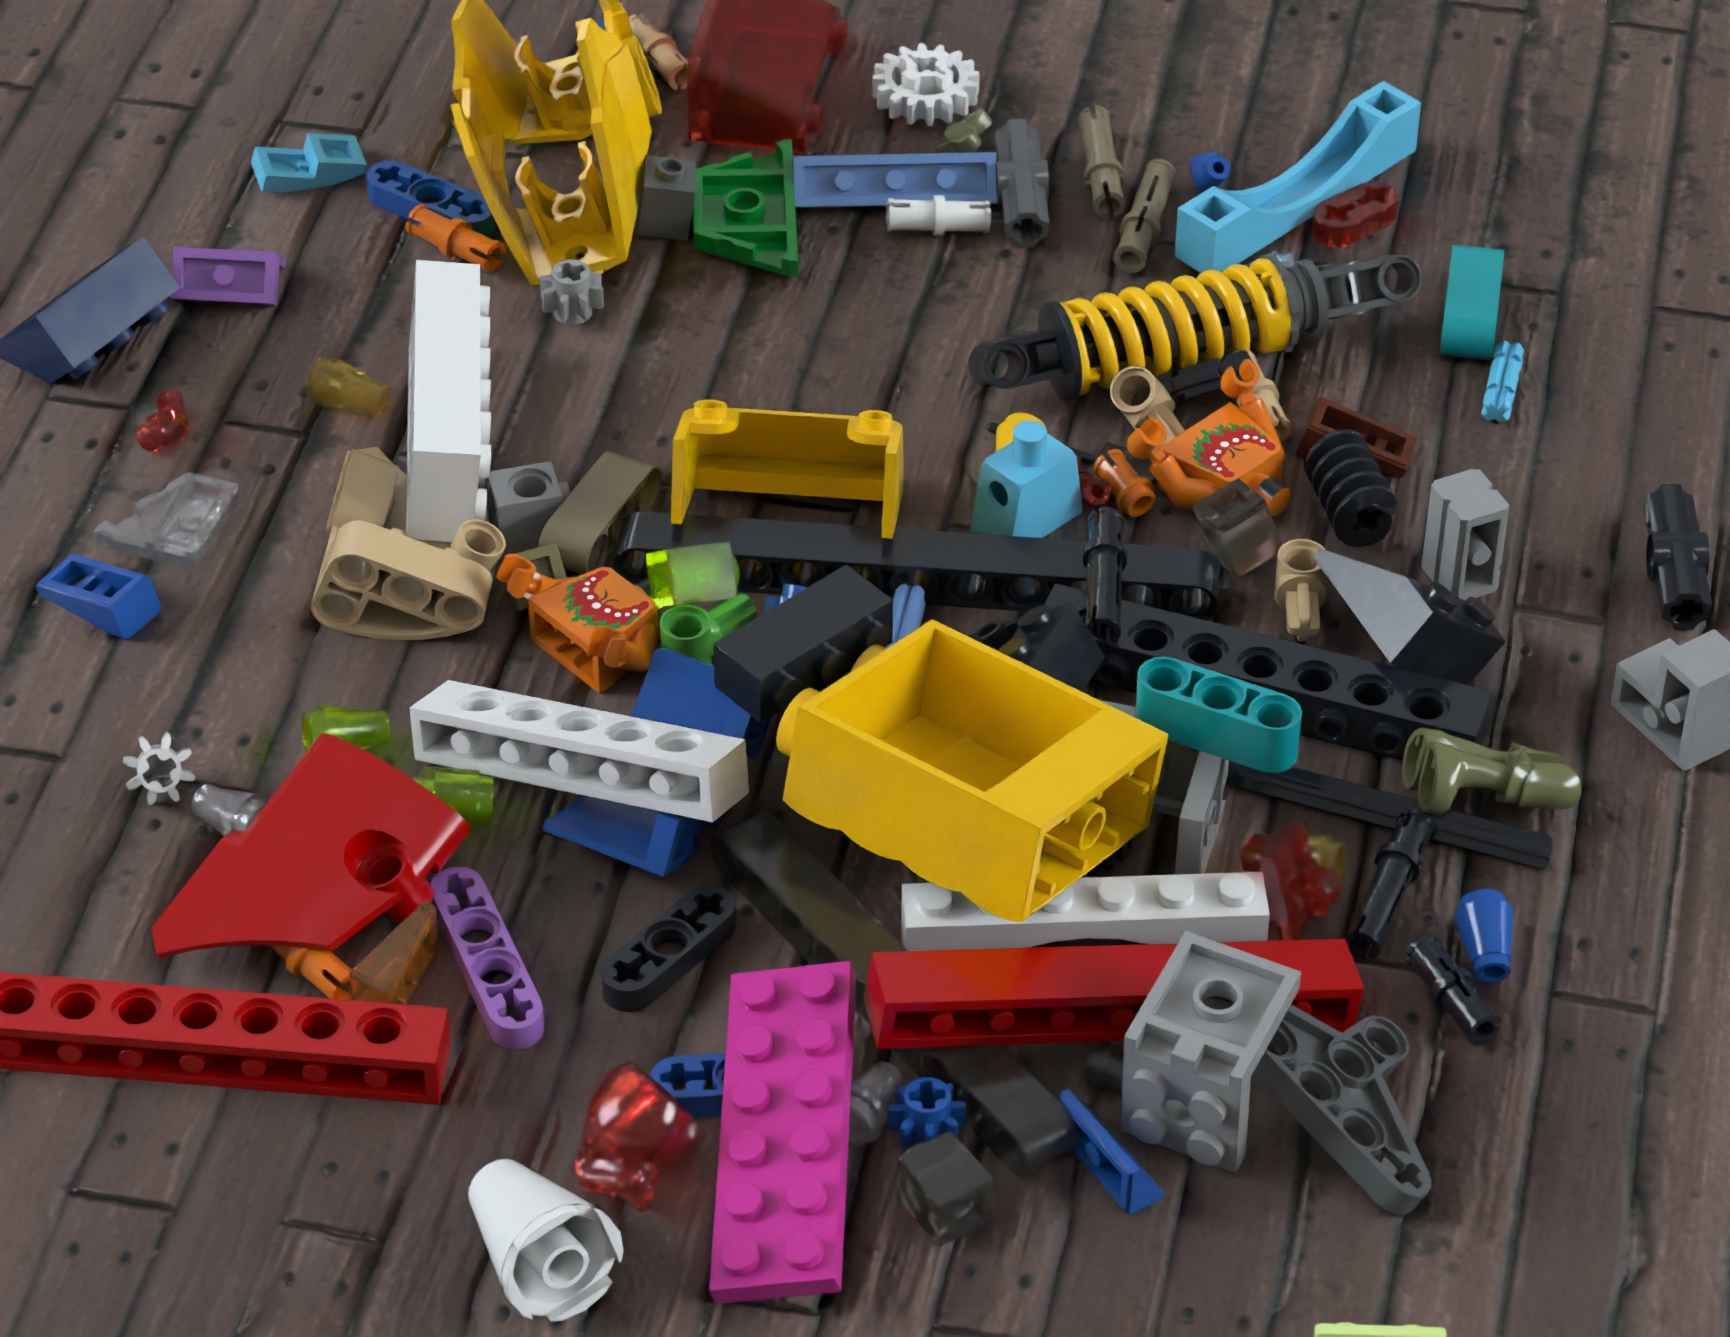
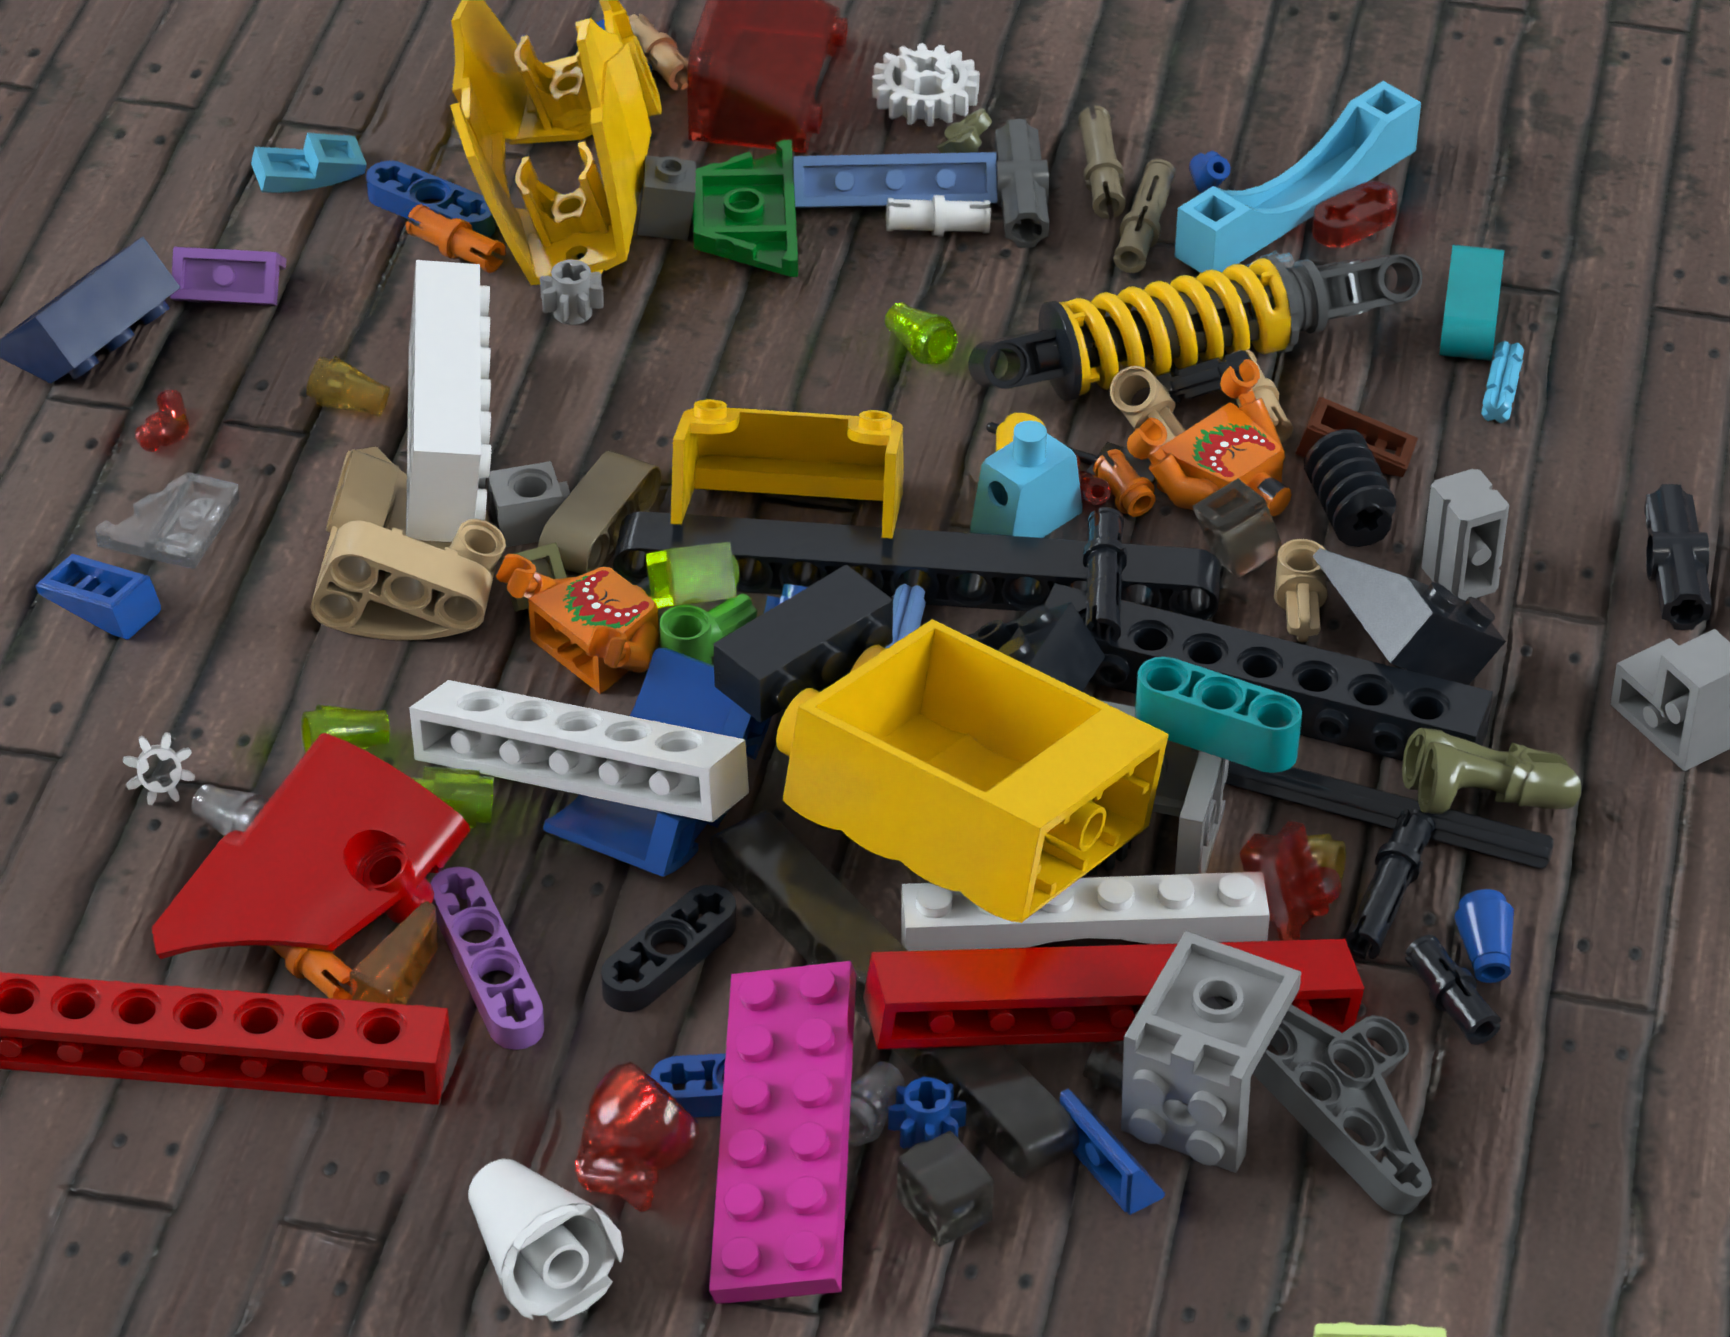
(924, 334): none -> clear neon green cone

